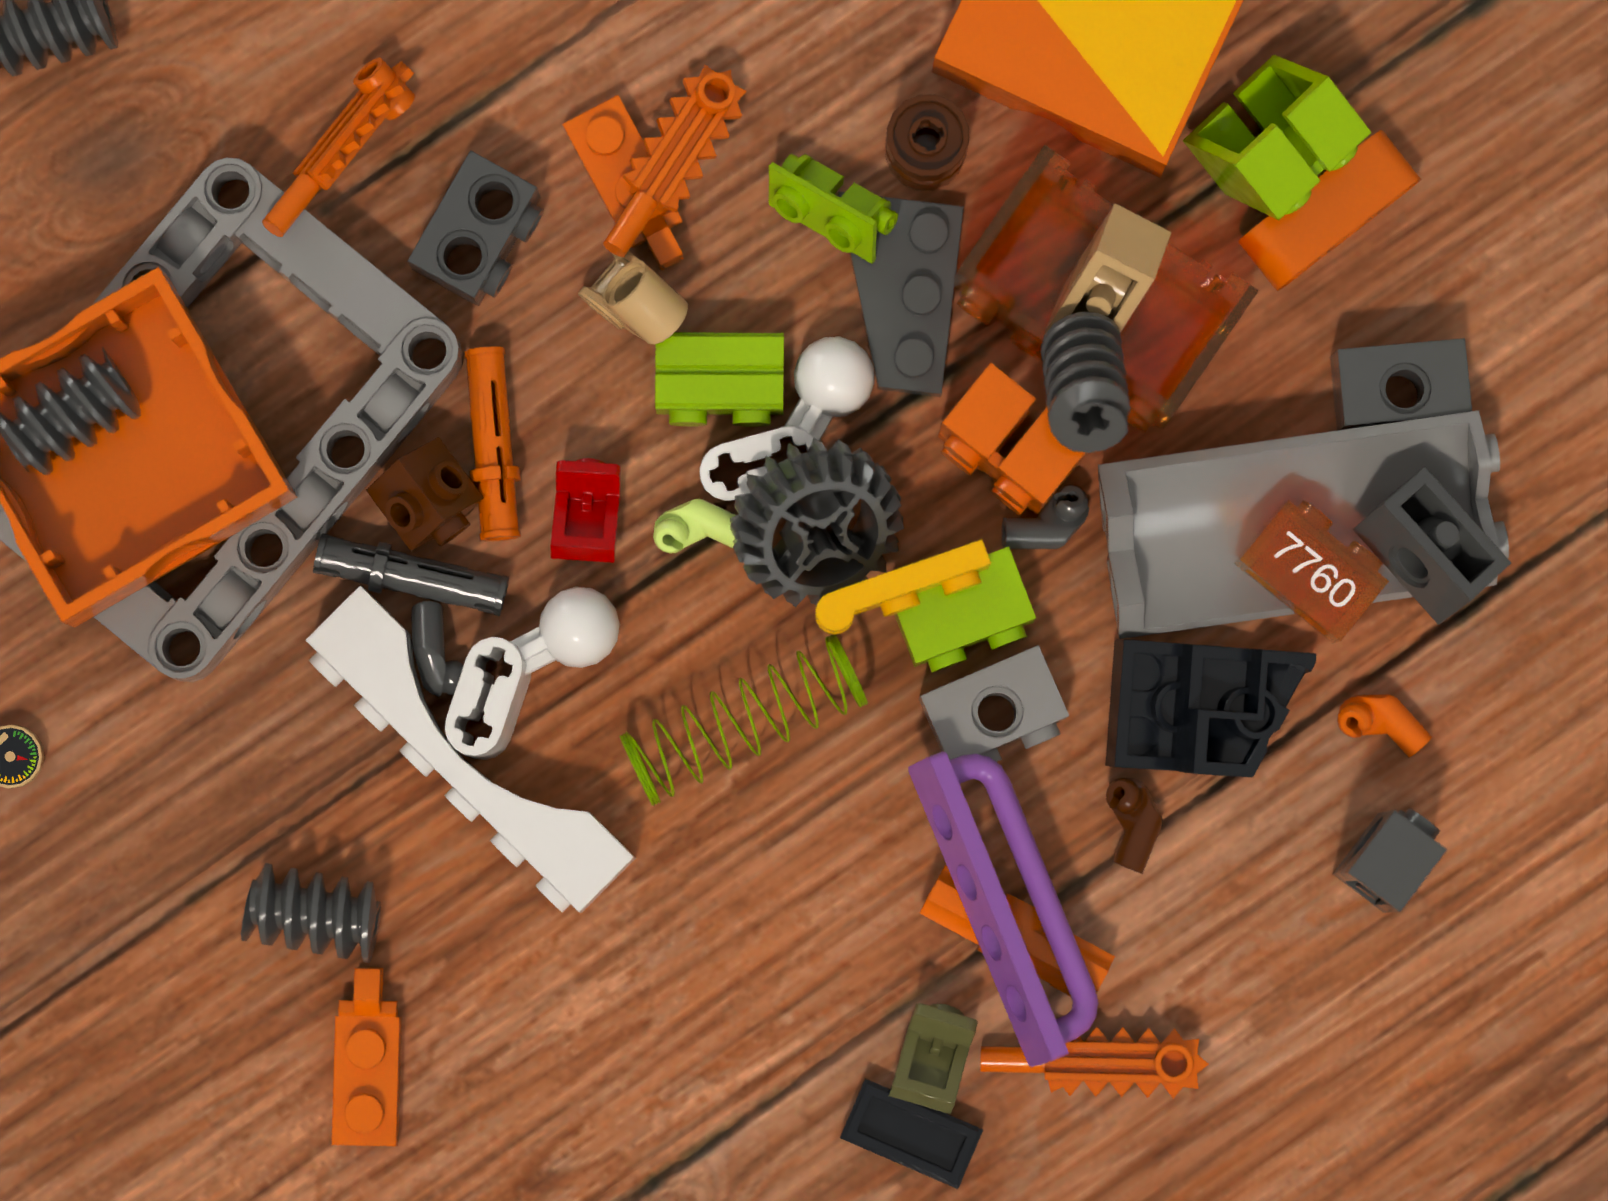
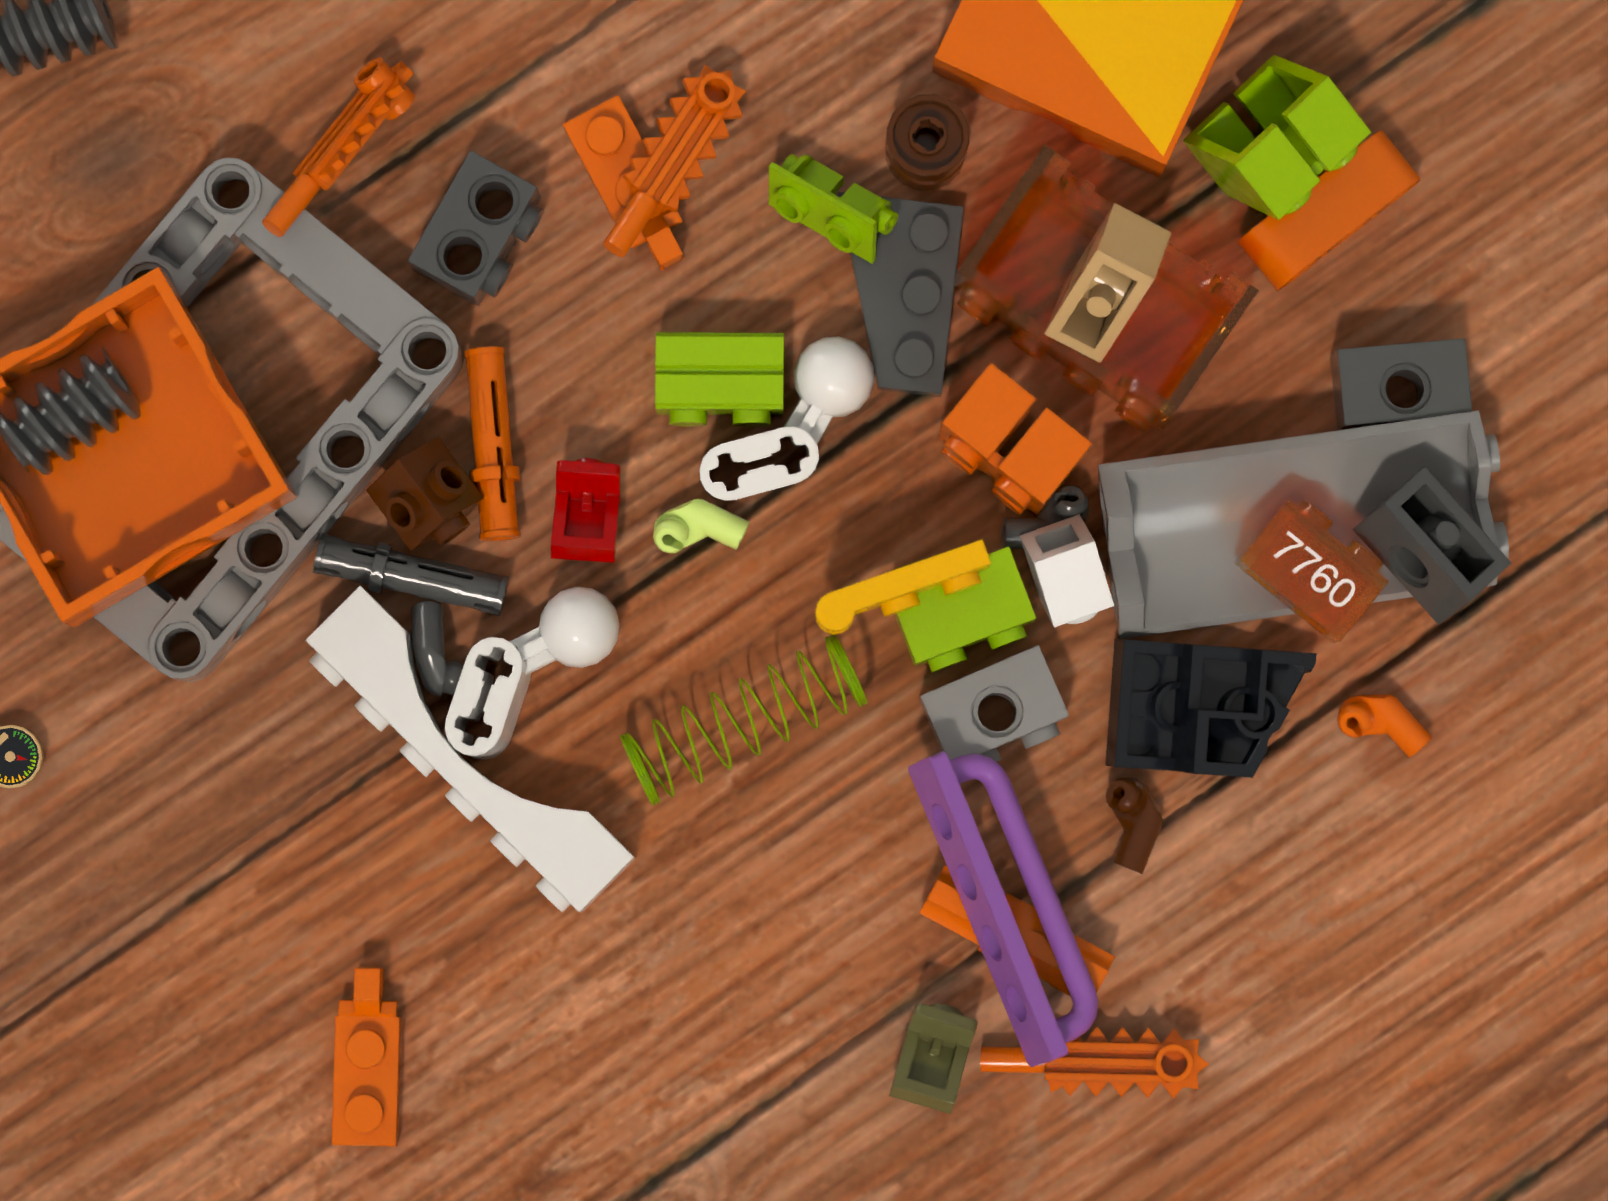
(312, 912): dark grey piece -> none
(636, 300): tan piece -> none
(810, 495): dark grey gear -> none
(911, 1134): black tile -> none
(1067, 571): none -> white brick
(1085, 382): dark grey piece -> none
(1391, 859): dark grey brick -> none

